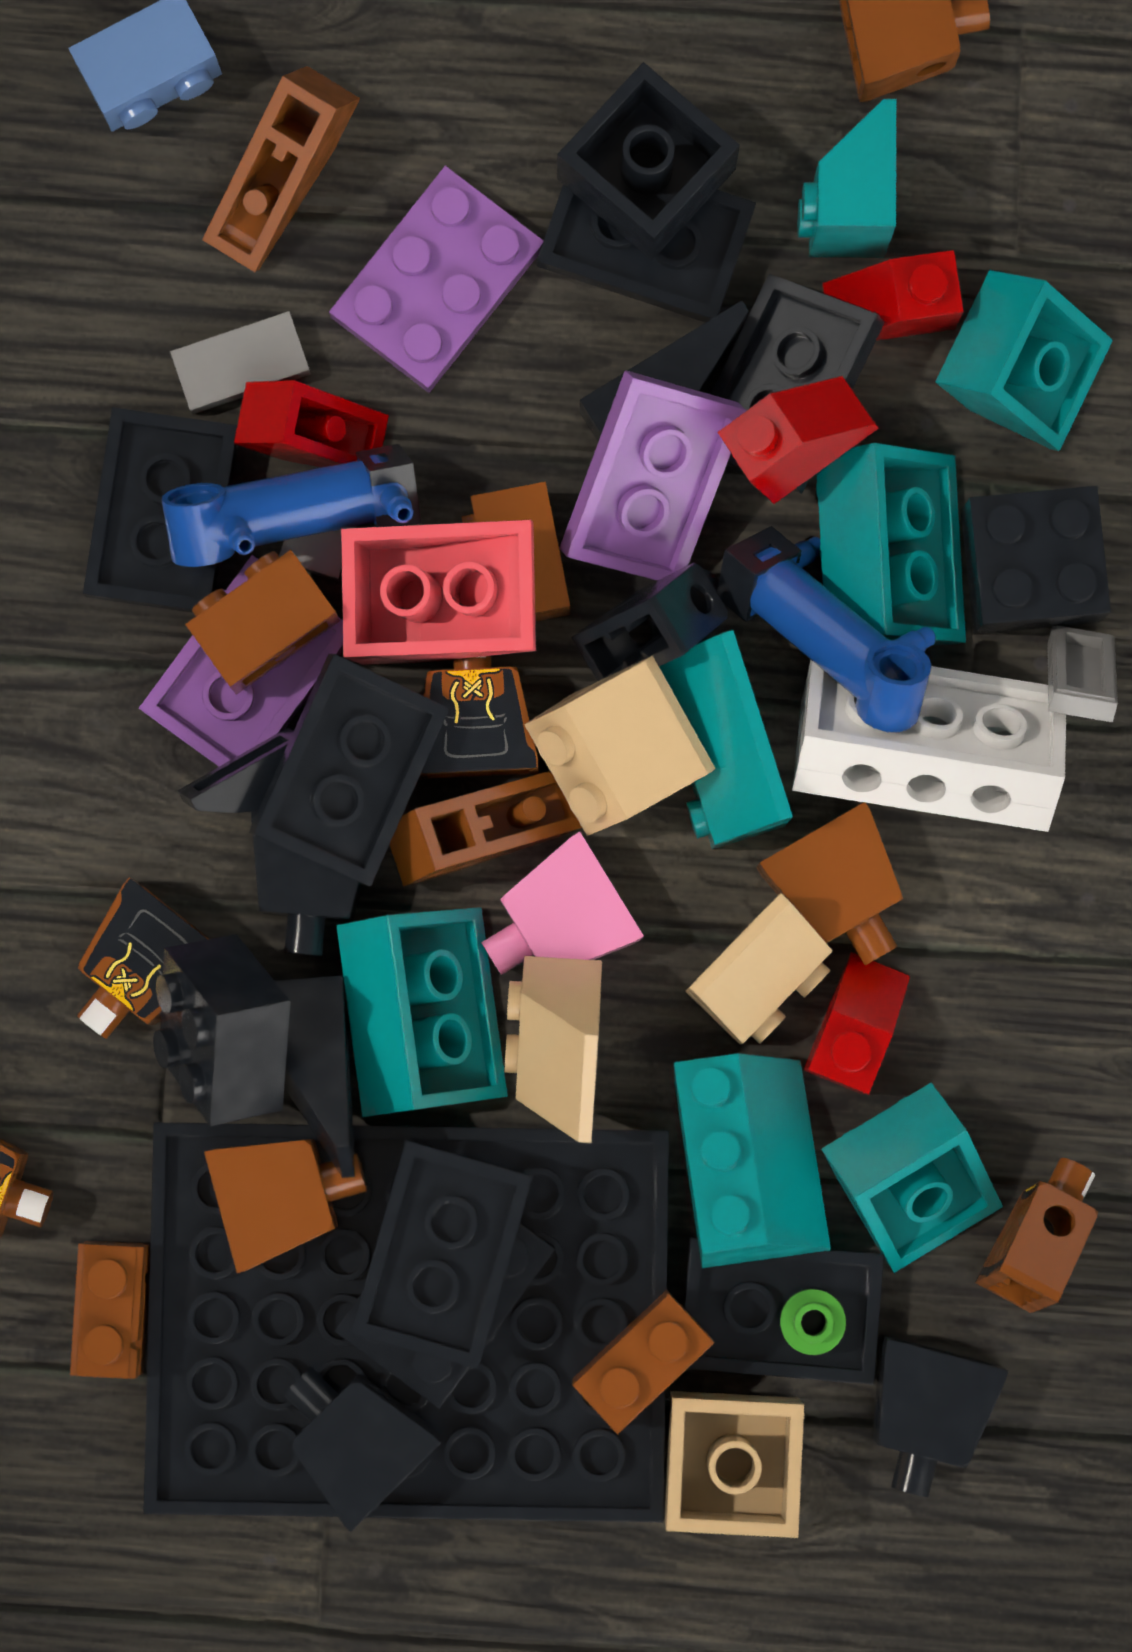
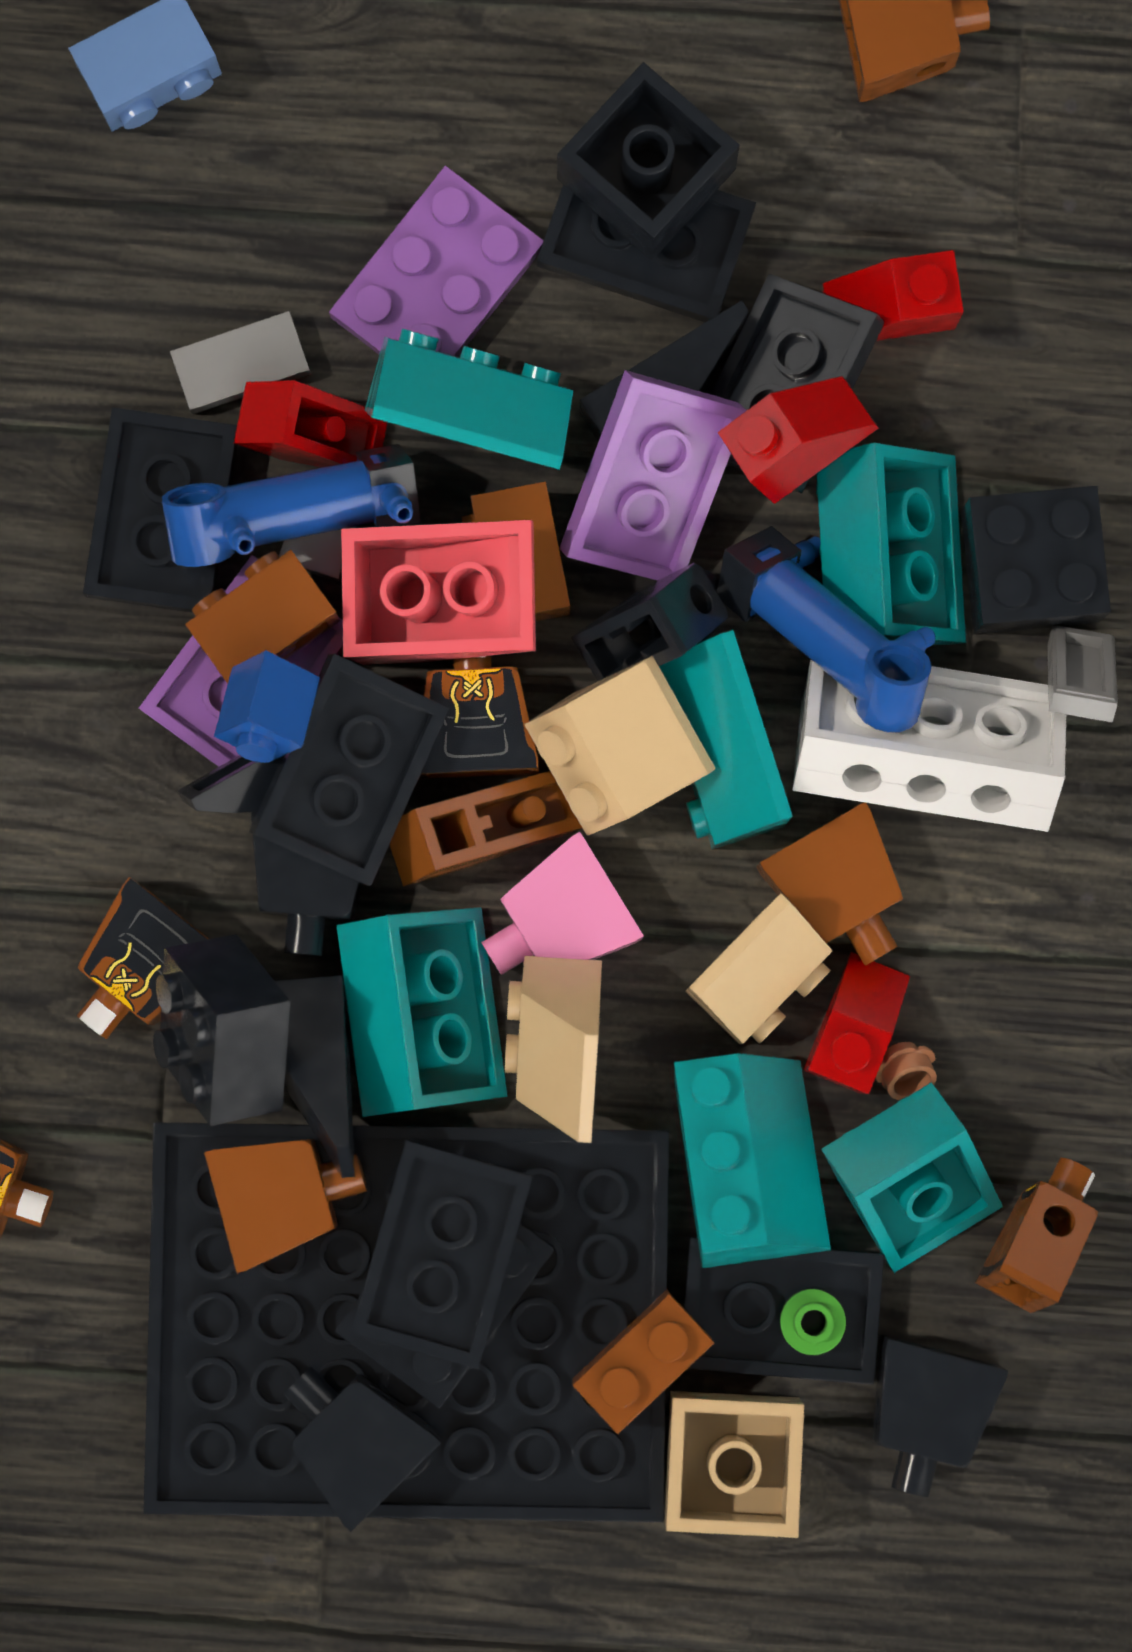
(110, 1310): dark orange brick -> none
(266, 707): none -> blue brick
(280, 165): dark orange slope -> none
(471, 399): none -> teal slope
(853, 193): teal slope -> none
(906, 1069): none -> nougat plate
(1024, 358): teal slope -> none

